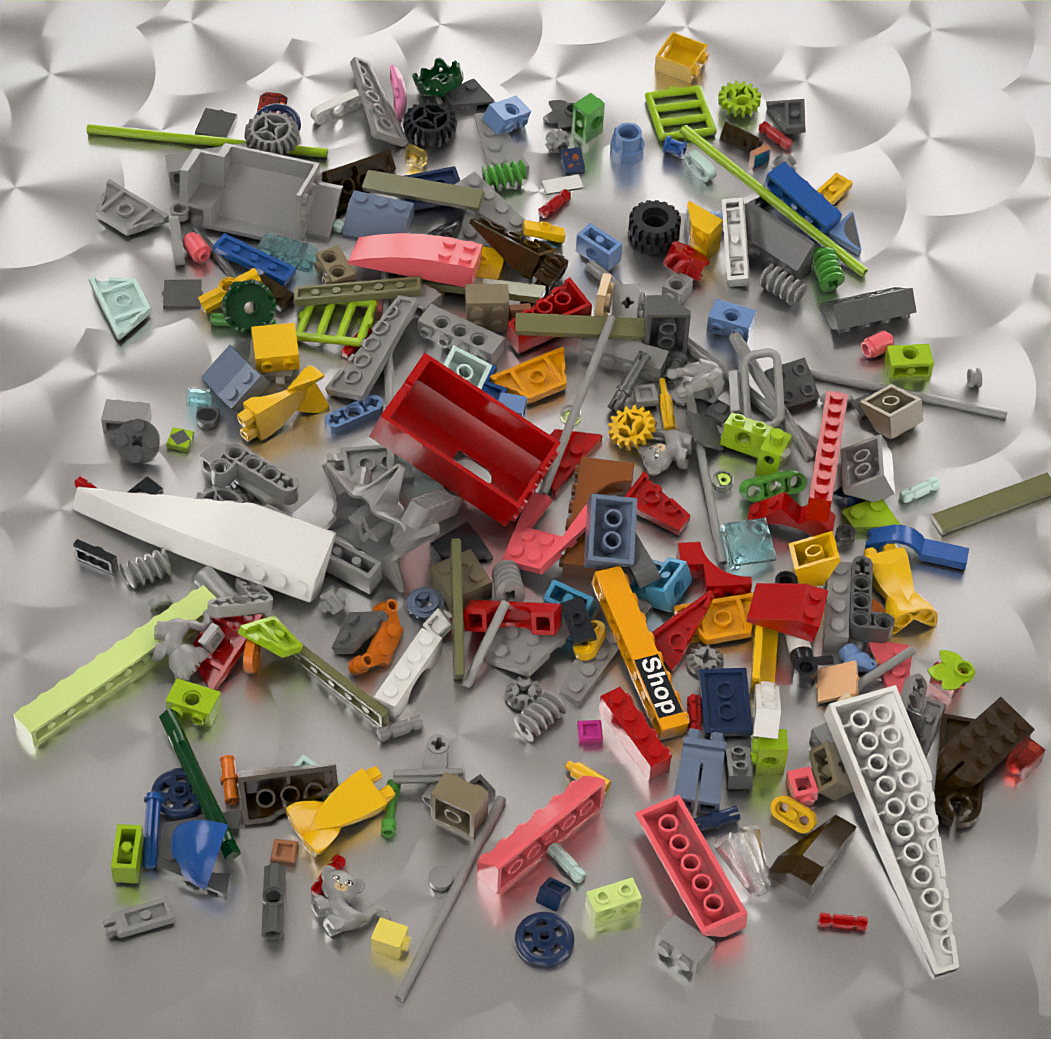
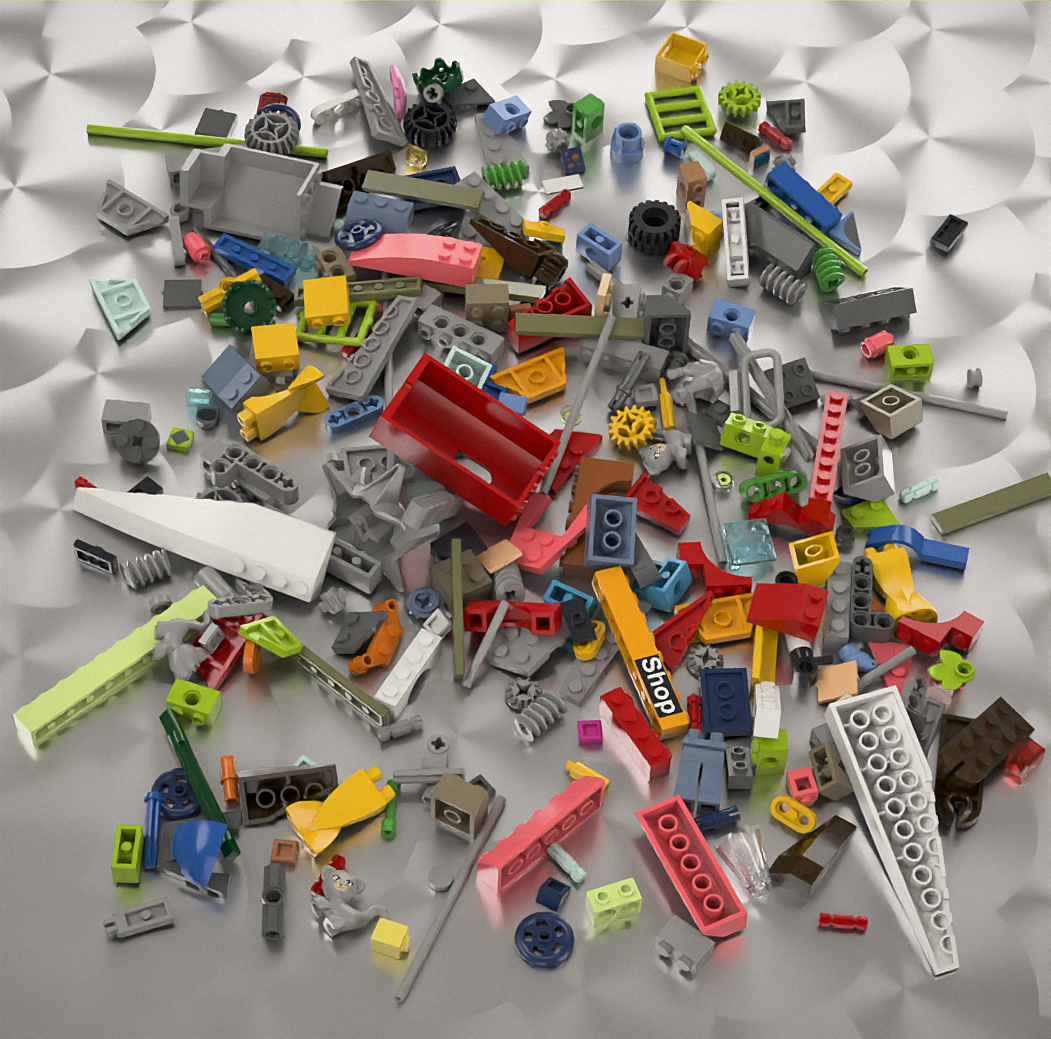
(326, 302): none -> yellow piece
(358, 234): none -> dark blue plate
(428, 96): none -> light grey bush
(498, 556): none -> light nougat piece
(691, 184): none -> medium nougat brick
(932, 637): none -> red arch
(949, 233): none -> black plate

